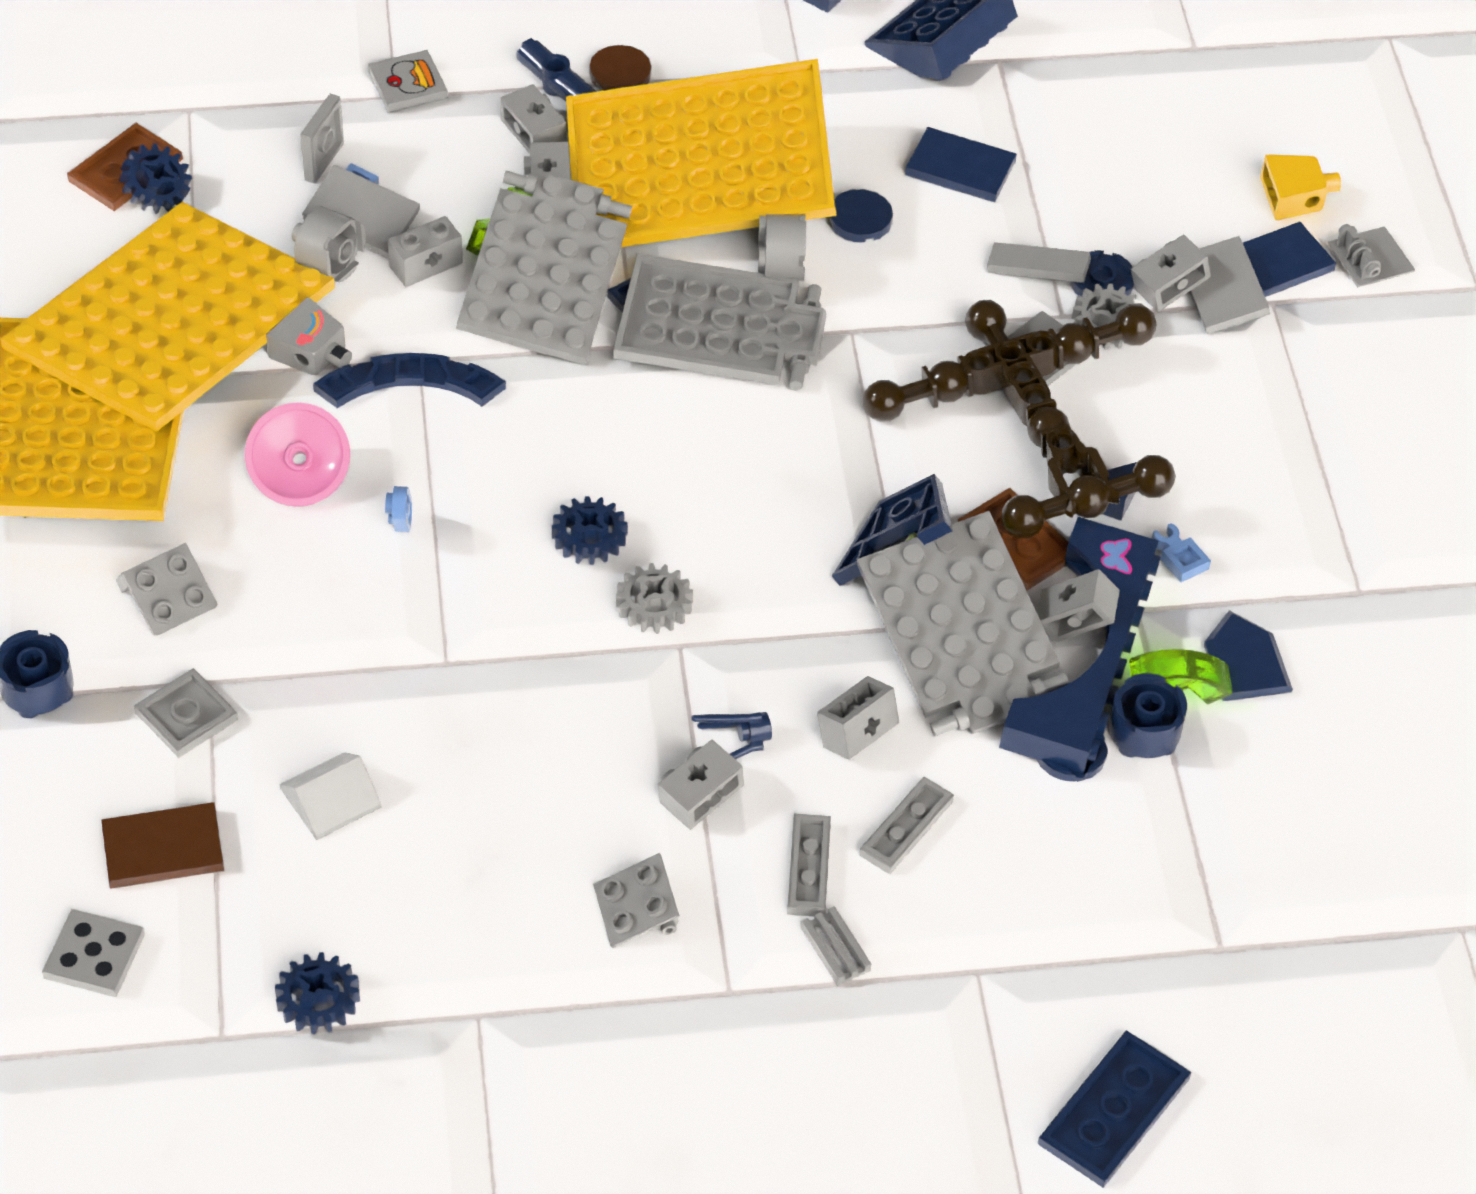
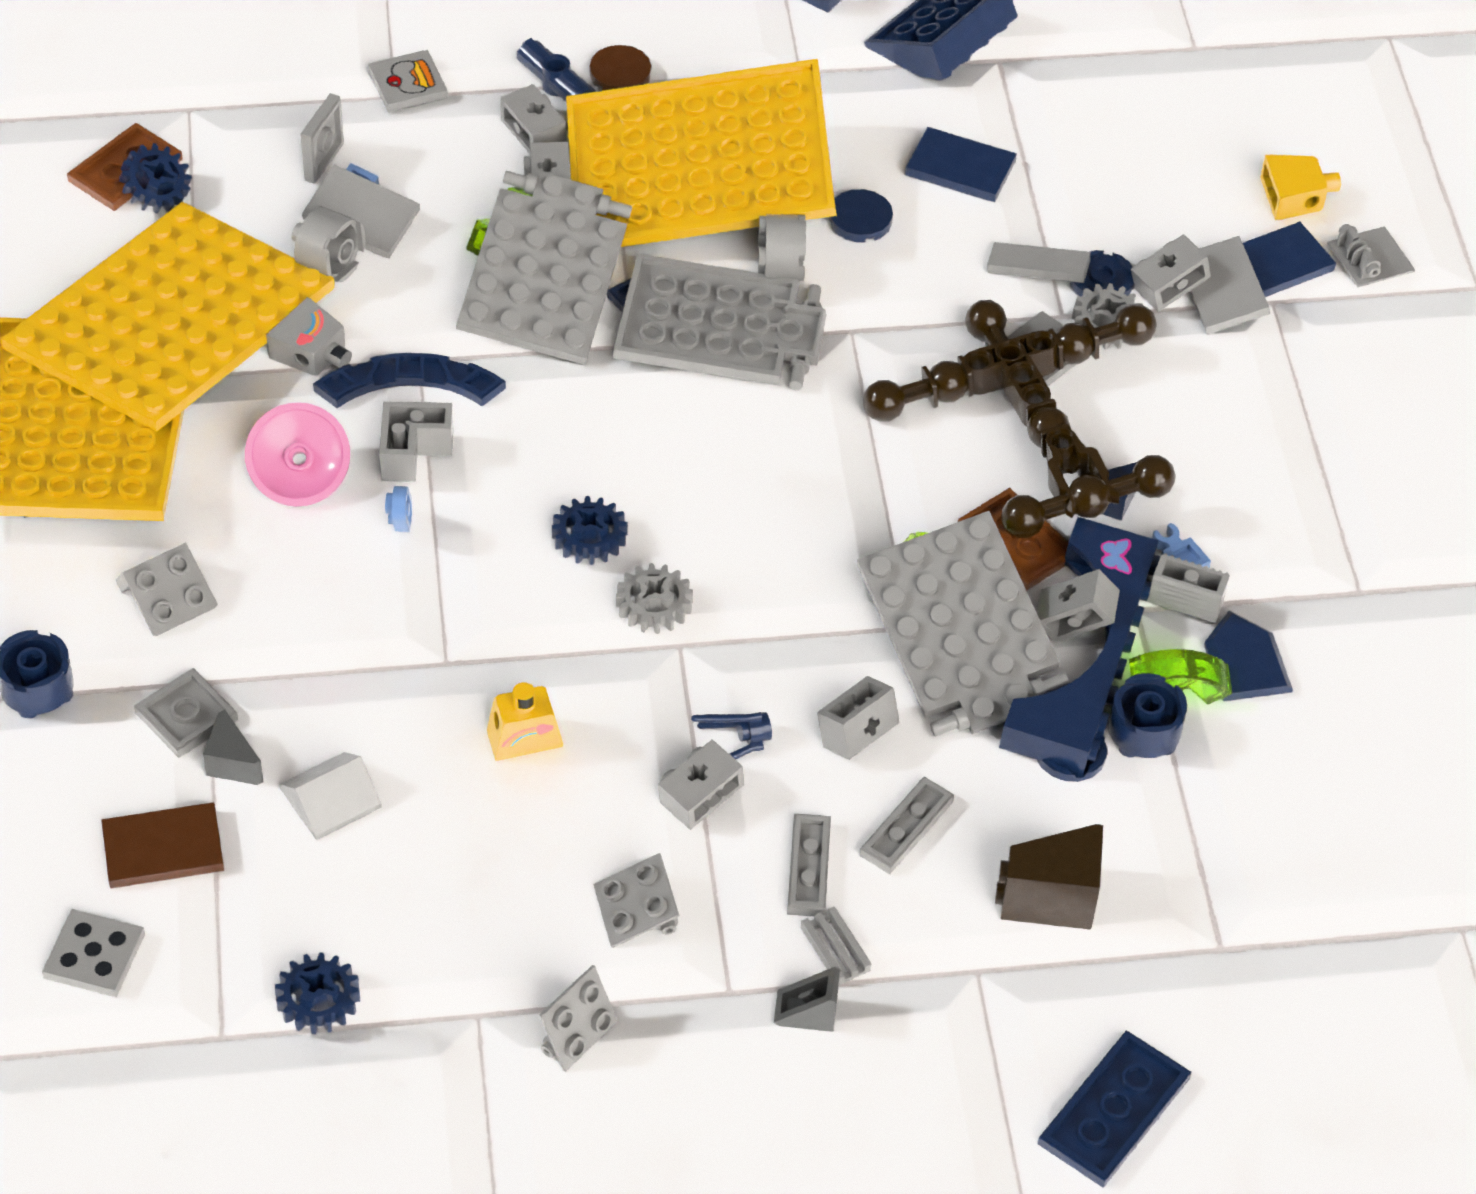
(230, 754): none -> dark grey slope
(412, 431): none -> light grey brick
(425, 251): light grey brick -> none
(522, 723): none -> yellow torso
(577, 1019): none -> light grey hinge
(809, 1002): none -> dark grey slope
(913, 509): dark blue wing -> none
(1053, 879): none -> dark brown slope
(1188, 588): none -> light grey brick

